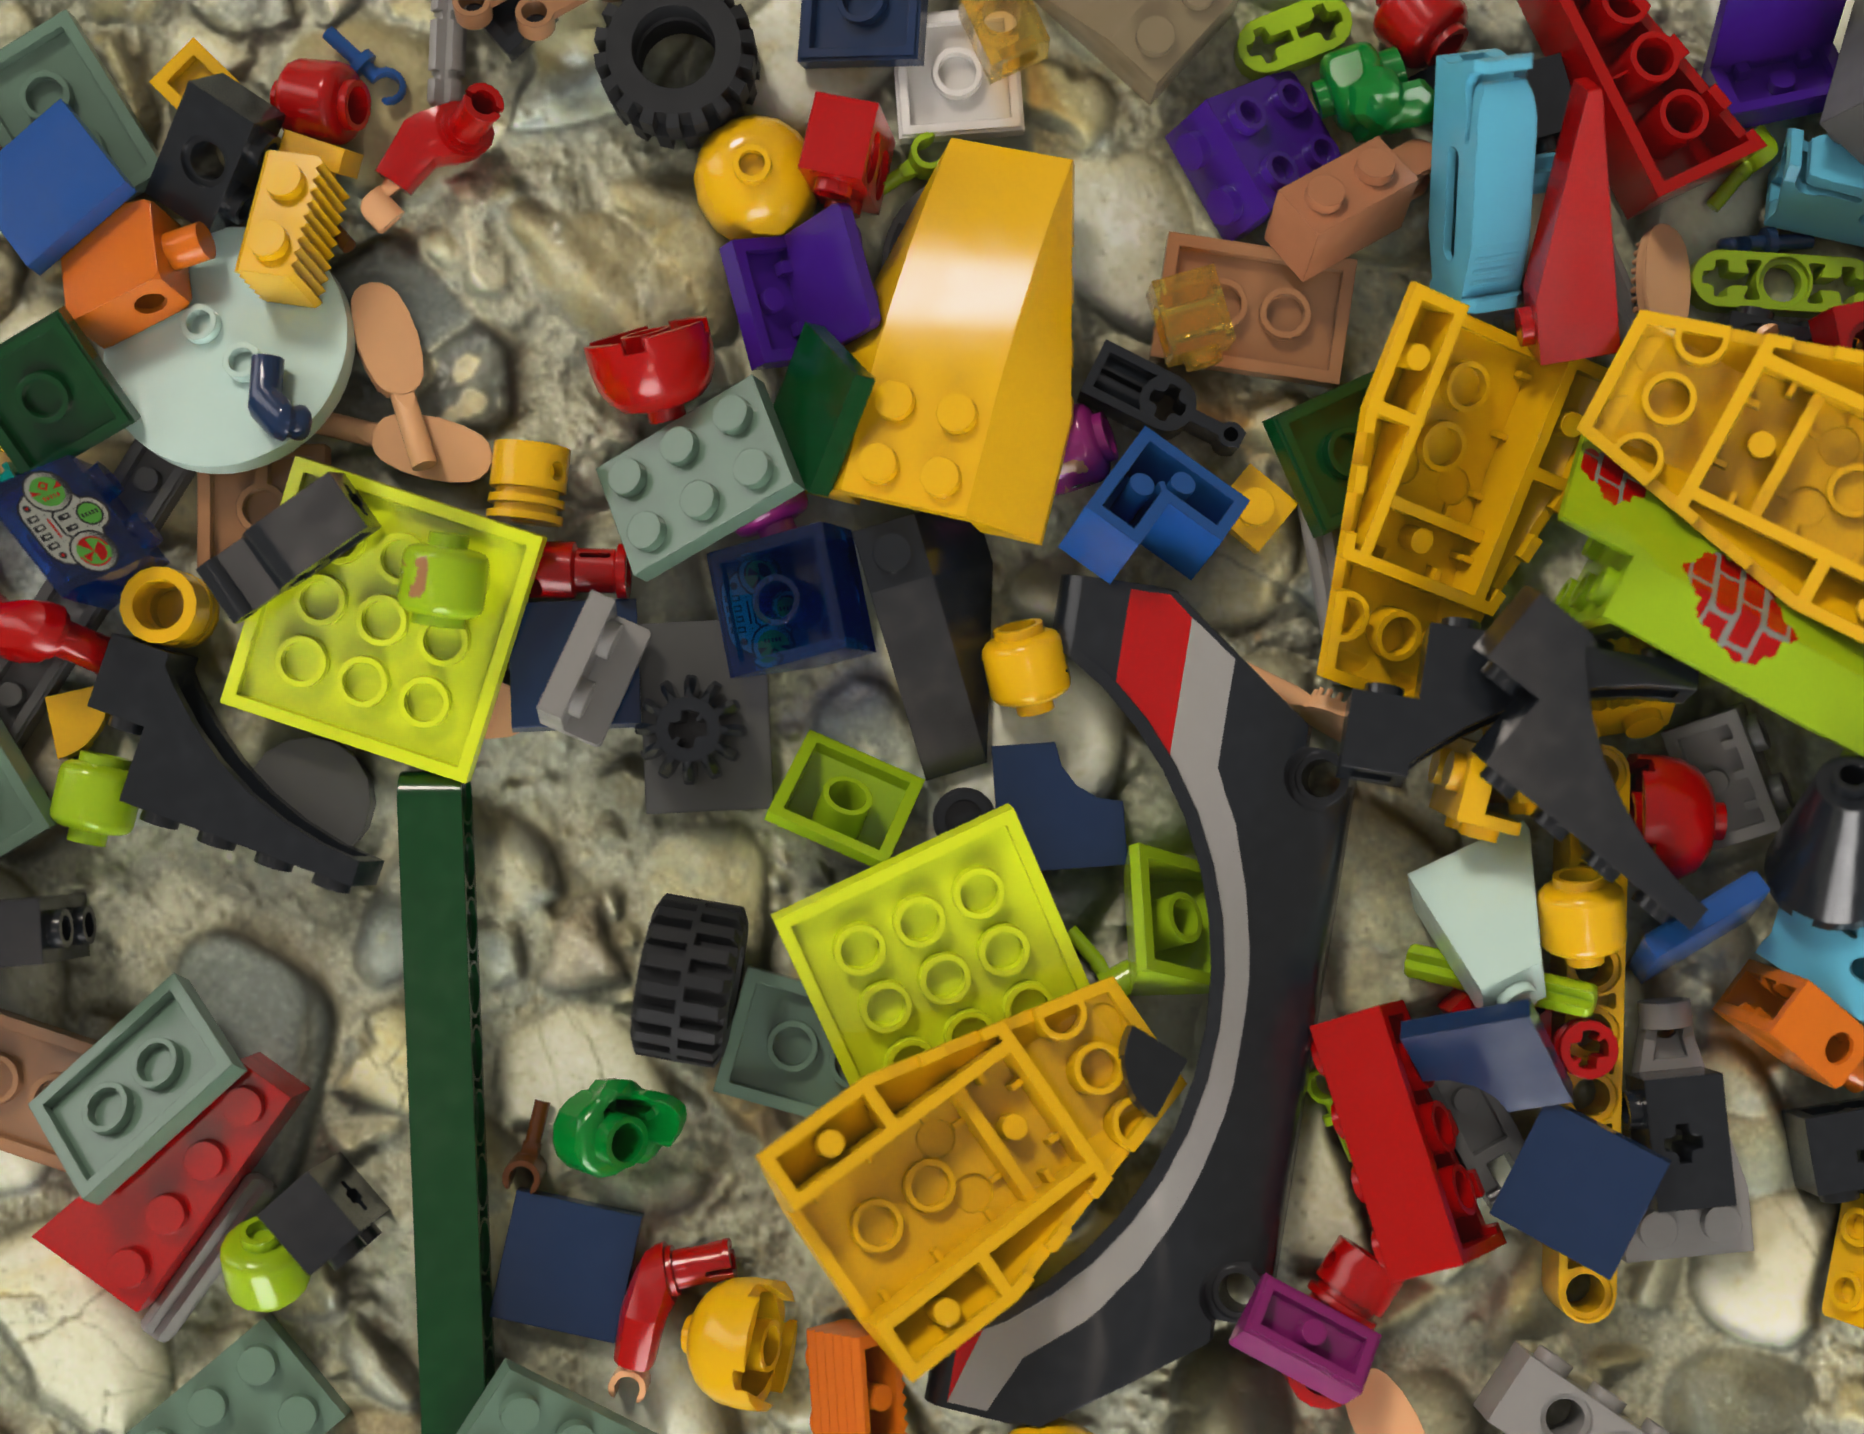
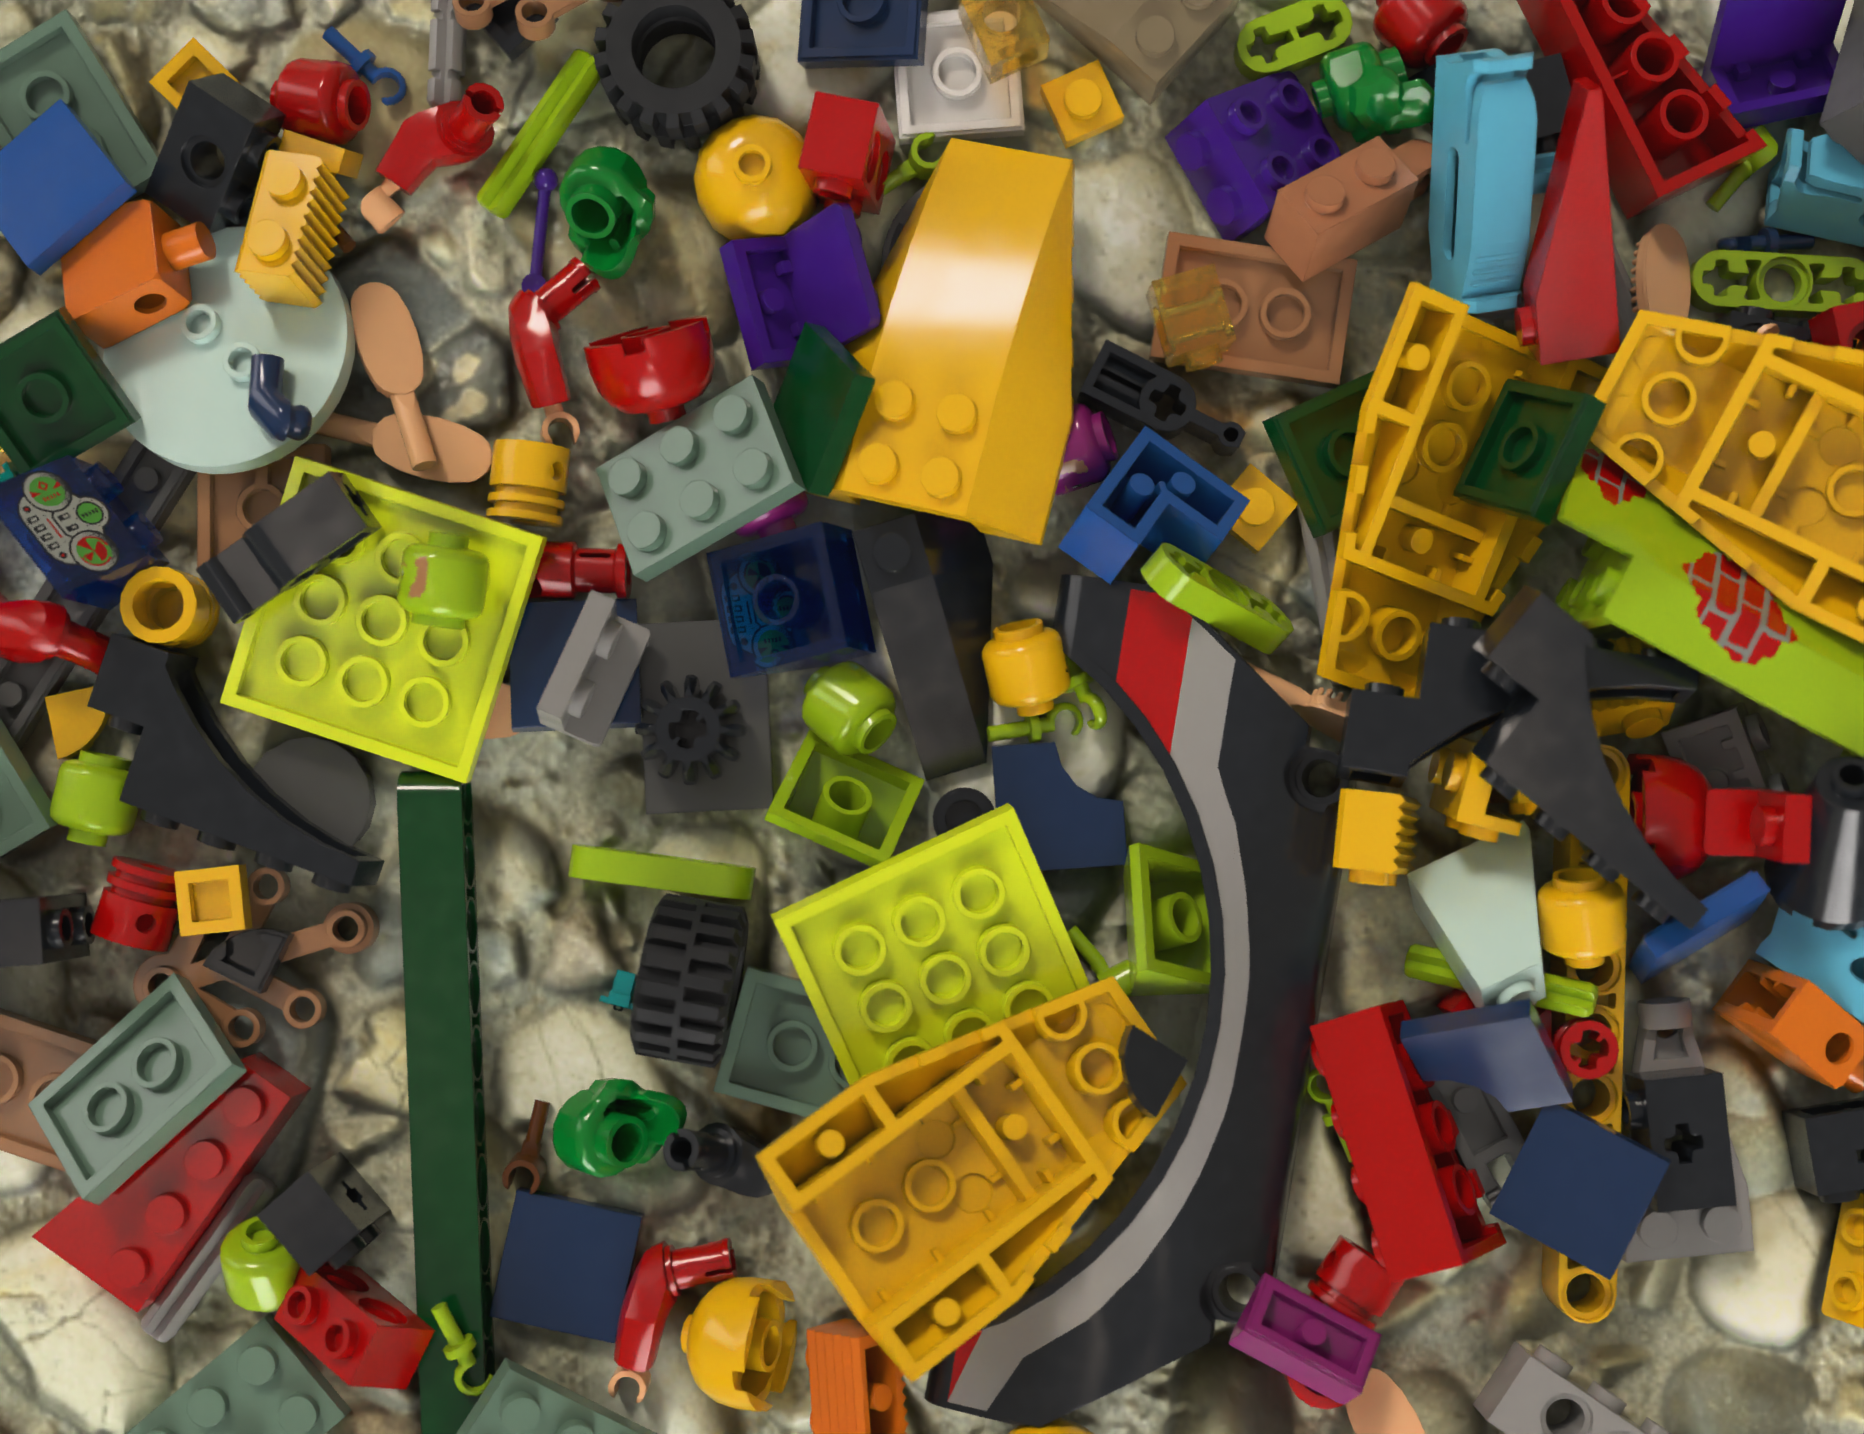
(138, 905): none -> red piece
(213, 900): none -> yellow plate
(251, 957): none -> black tile
(280, 993): none -> medium nougat plant
(355, 1327): none -> red brick
(458, 1348): none -> lime hand
(536, 341): none -> red arm
(539, 134): none -> lime axle
(545, 181): none -> dark purple hinge
(606, 209): none -> green head
(622, 991): none -> teal piece
(661, 872): none -> lime beam
(719, 1157): none -> black arm
(849, 708): none -> lime head
(1033, 726): none -> lime hand
(1080, 684): none -> lime hand
(1081, 104): none -> yellow plate
(1216, 598): none -> lime beam
(1375, 836): none -> yellow brick
(1529, 450): none -> dark green tile
(1758, 824): none -> red slope

